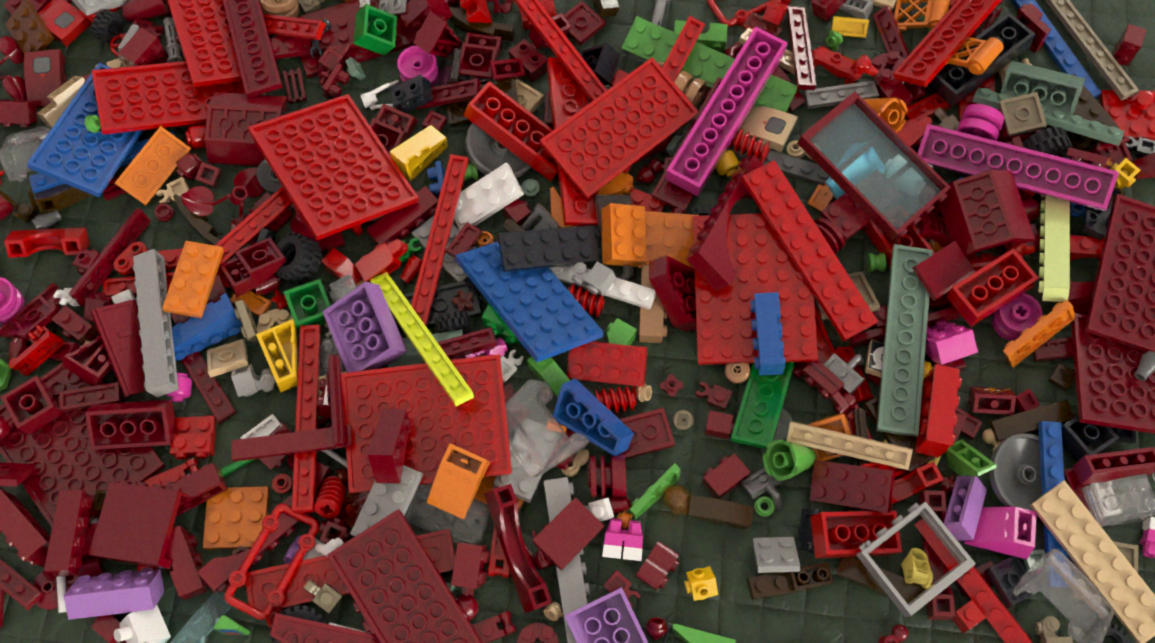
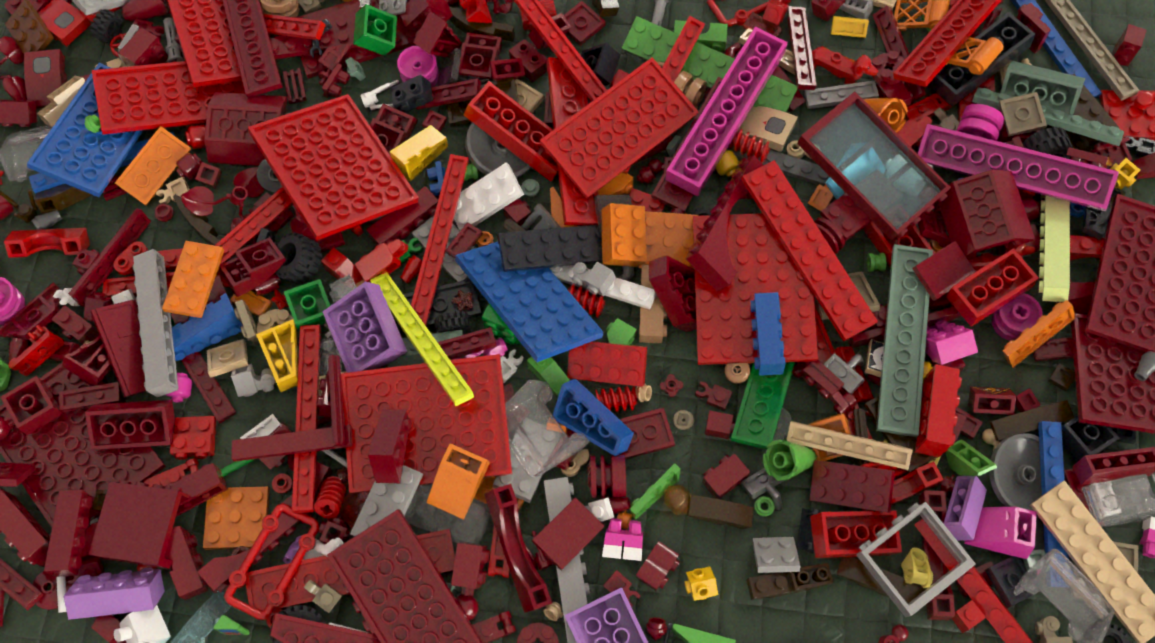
(834, 39): bright green plate -> none

